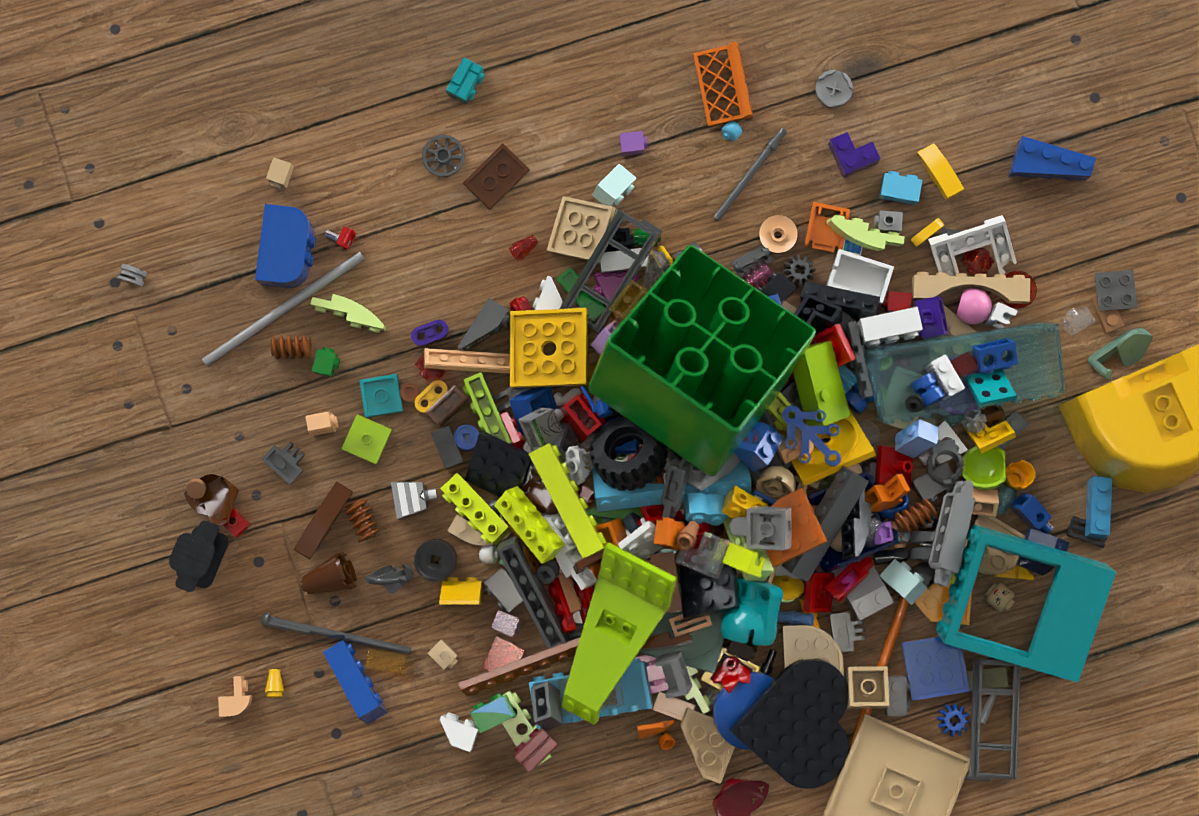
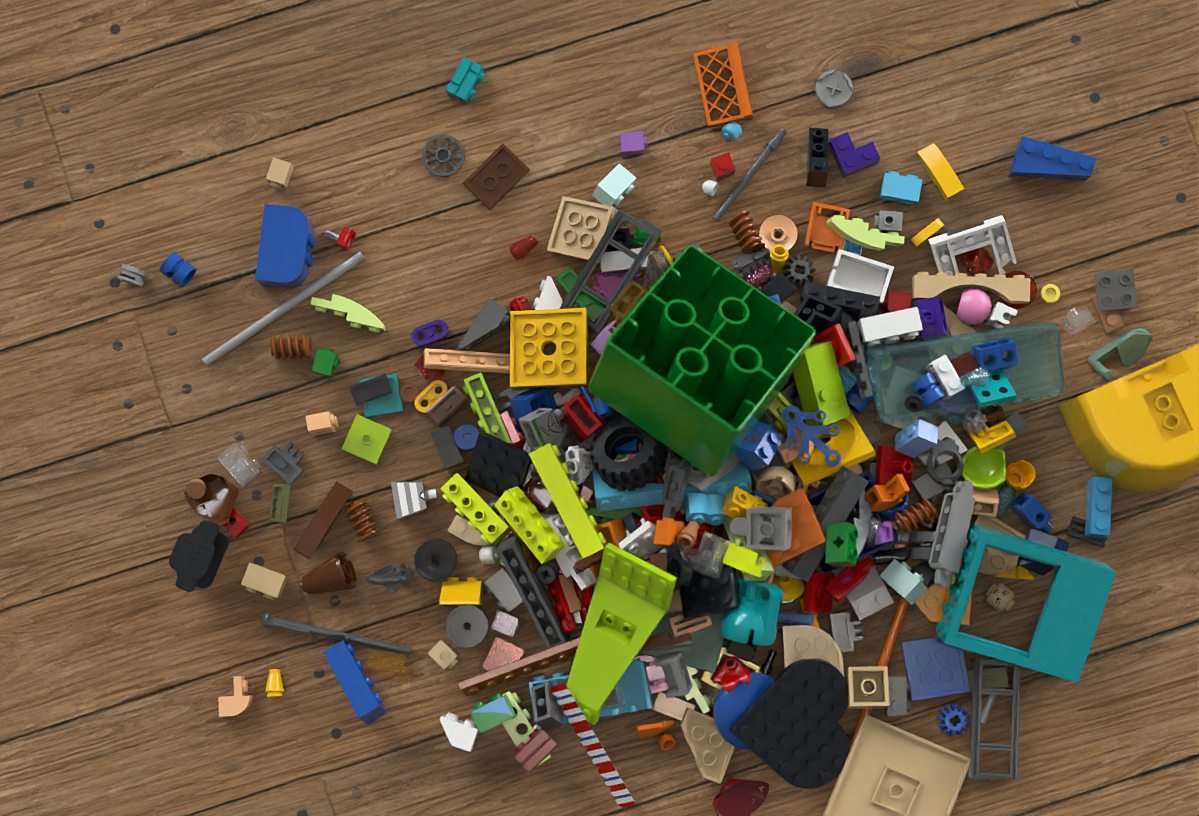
(176, 268): none -> blue wheel
(239, 464): none -> clear brick
(264, 580): none -> tan brick
(279, 503): none -> olive plate
(371, 389): none -> black tile
(459, 634): none -> wheel
(594, 749): none -> sticker
(679, 566): none -> black piece
(710, 187): none -> white hinge
(722, 166): none -> red brick
(745, 233): none -> dark orange piece
(778, 257): none -> yellow cone
(817, 157): none -> black slope
(841, 544): none -> green brick
(975, 378): none -> clear light blue cone
(1050, 293): none -> light yellow tile

